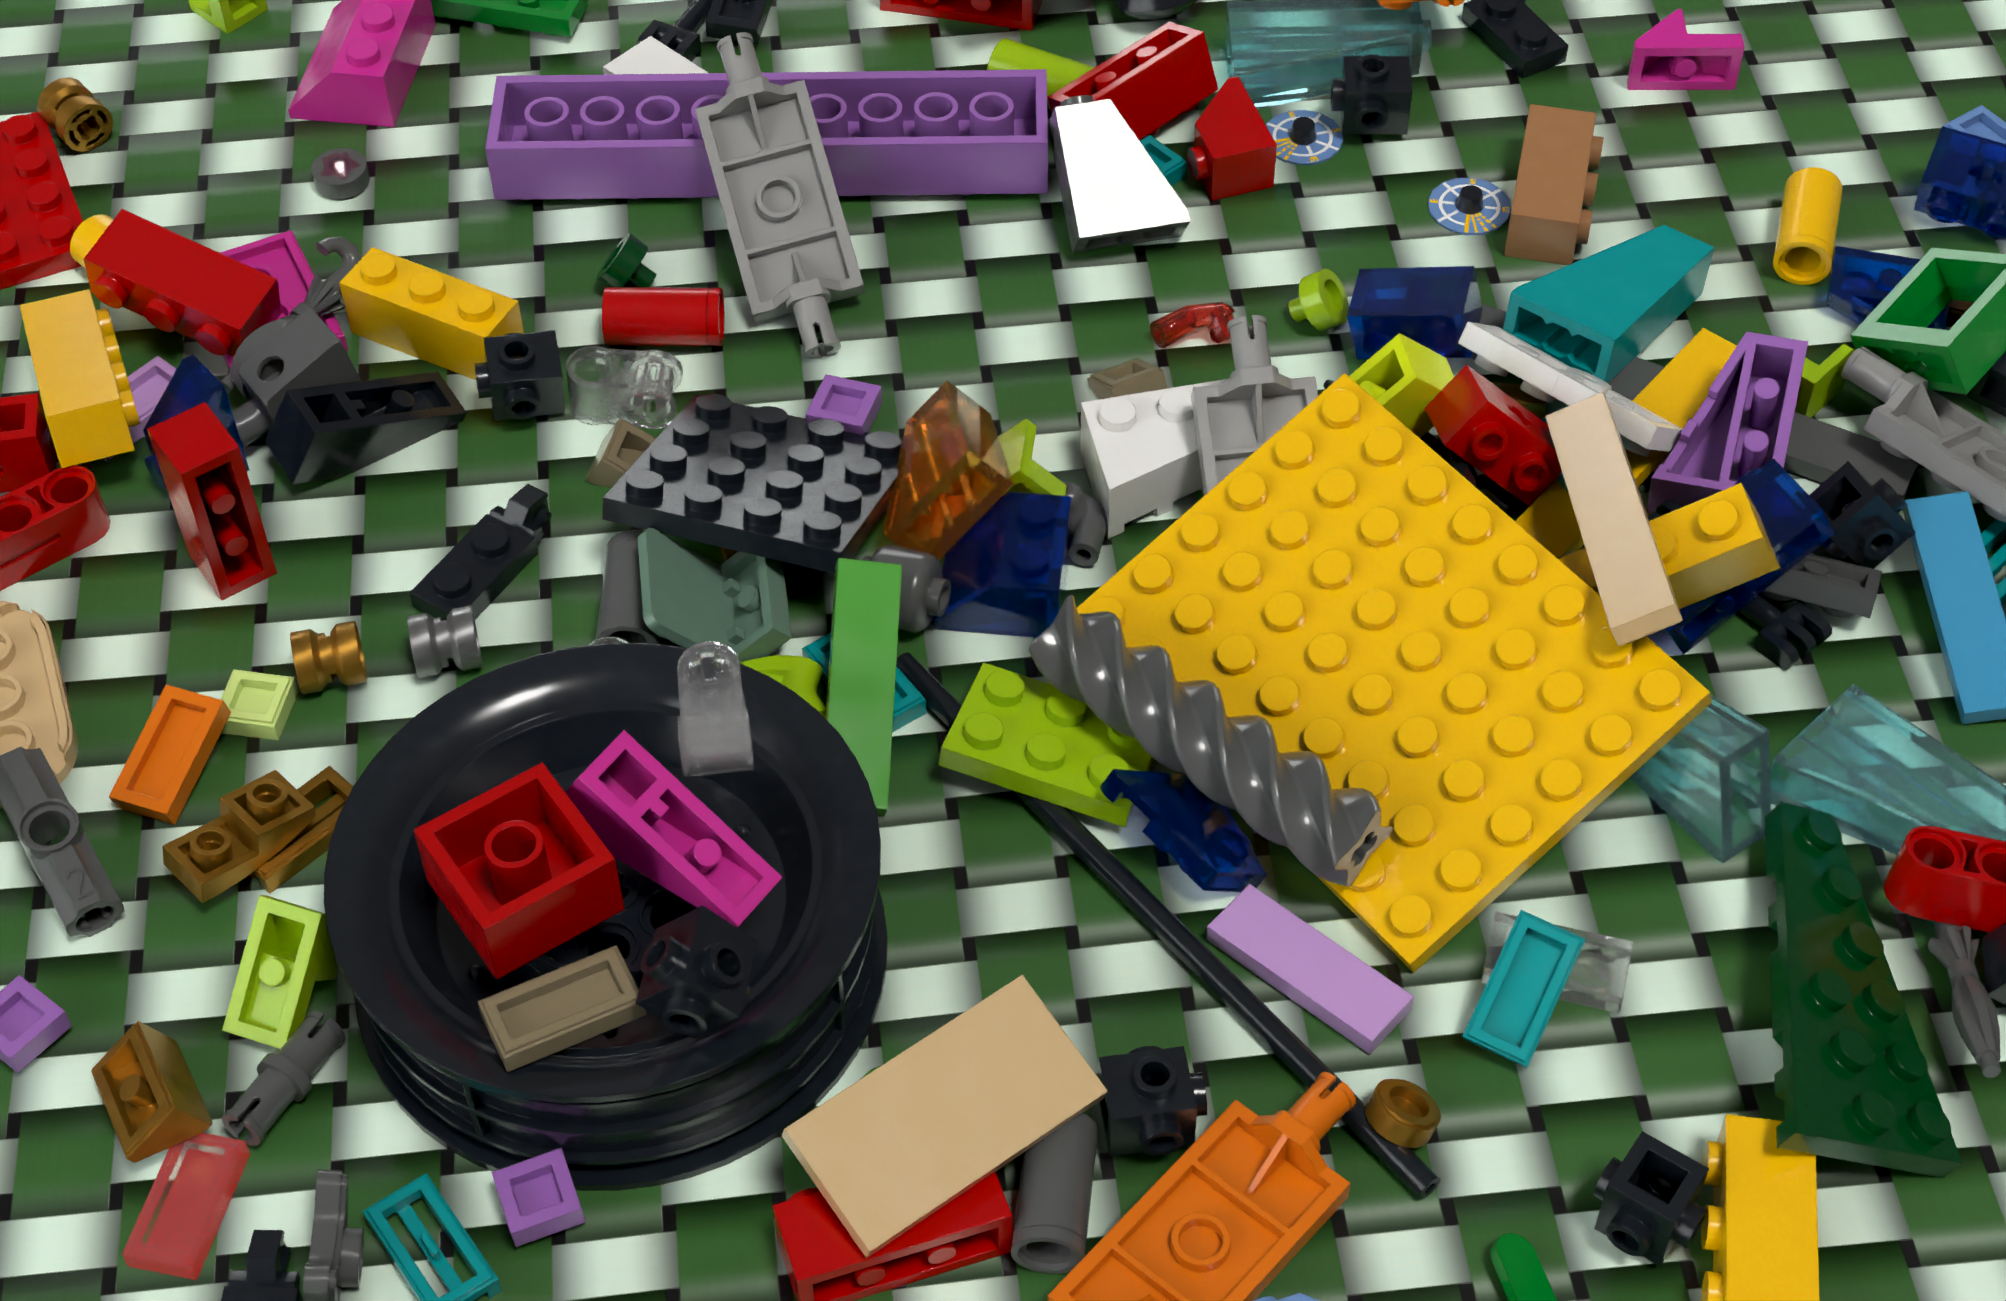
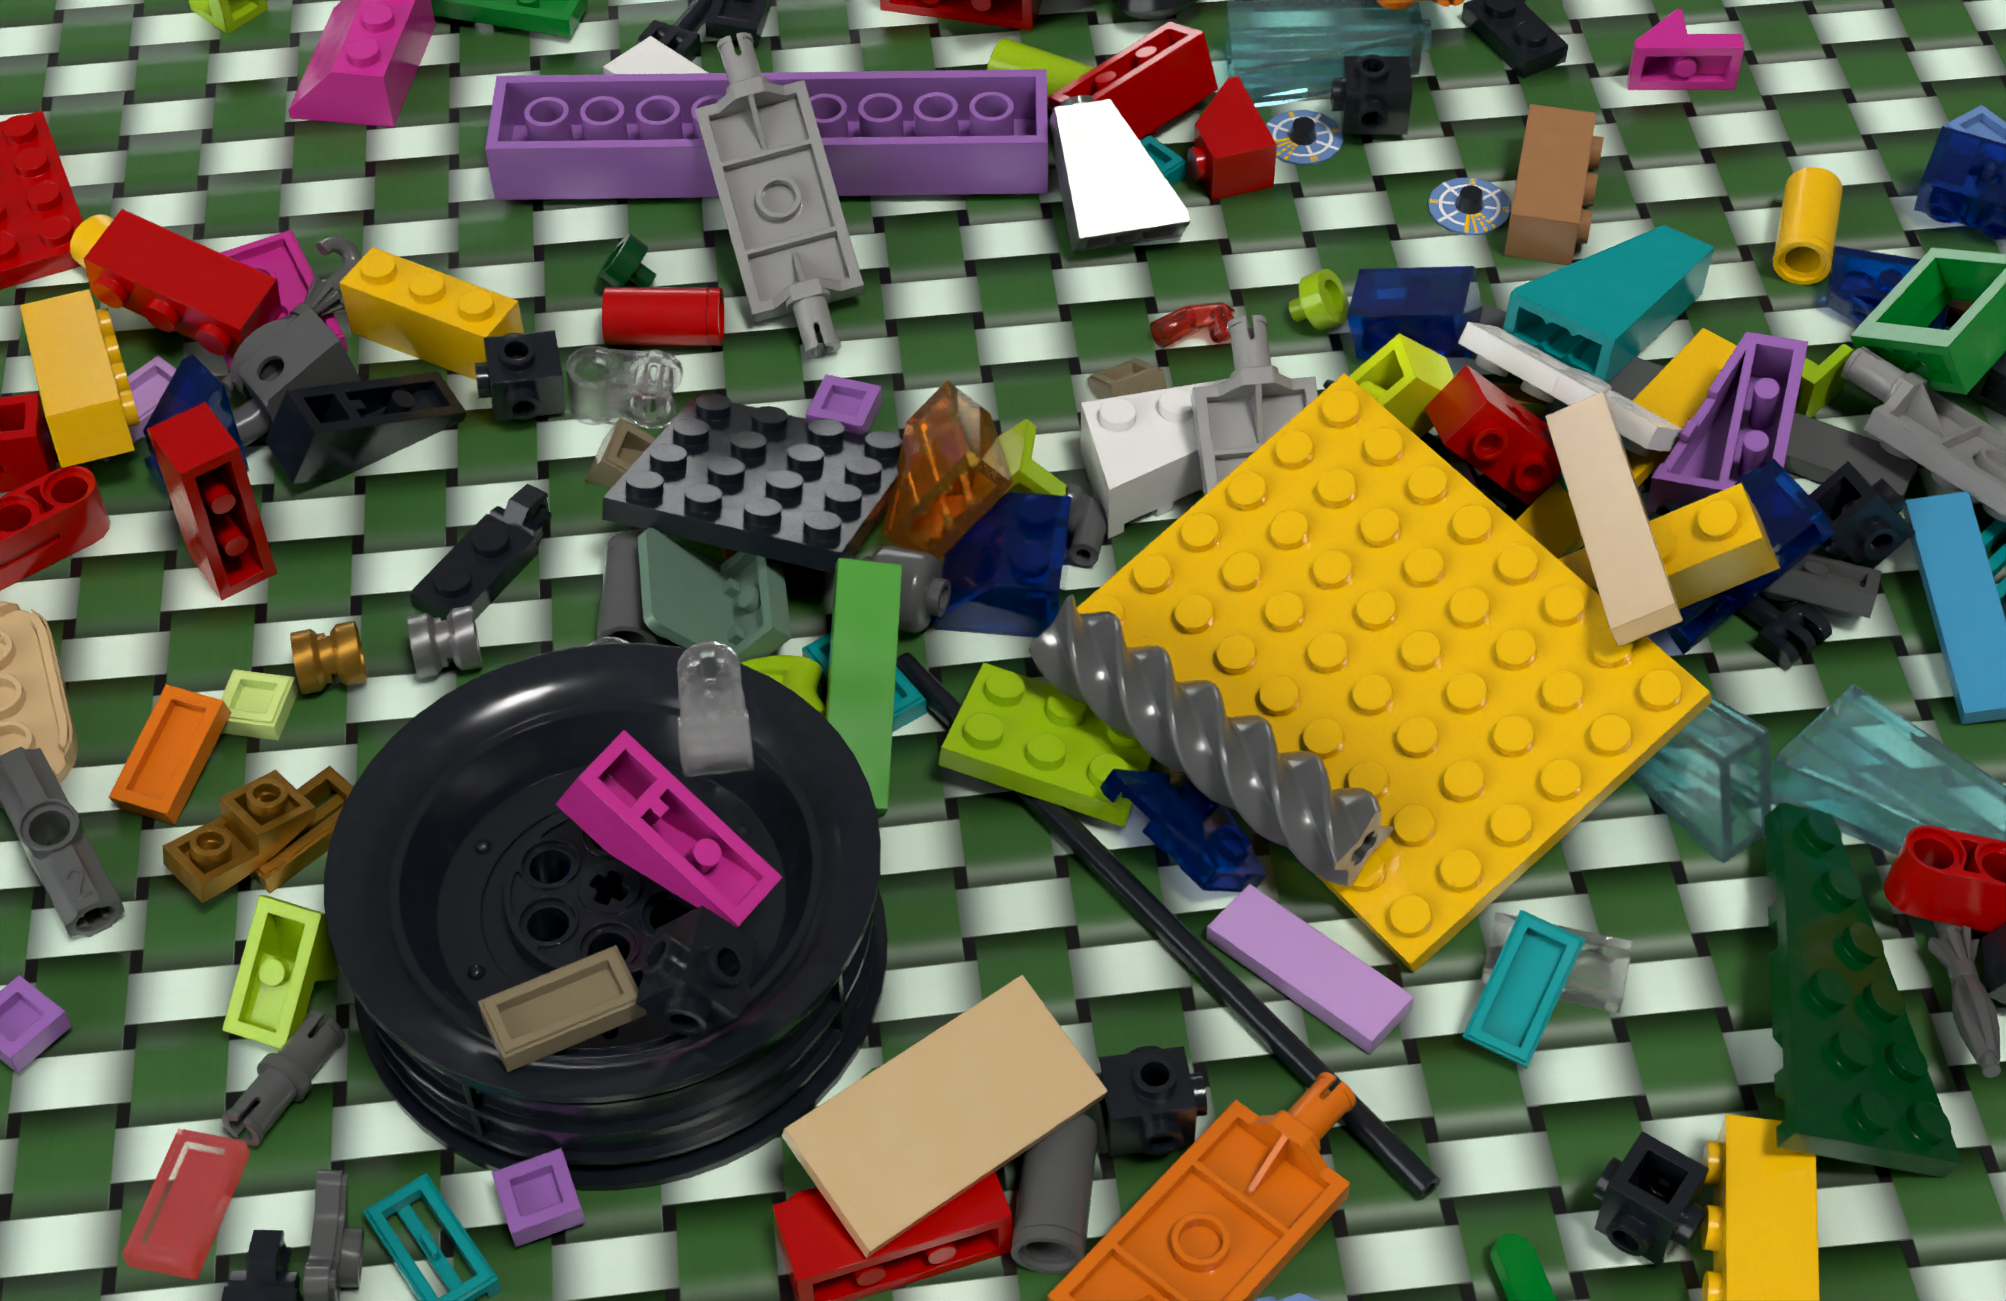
(75, 114): pearl gold wheel -> none
(149, 1093): pearl gold slope -> none
(340, 173): dark grey tile -> none
(520, 869): red brick -> none
(1402, 1113): pearl gold tile -> none

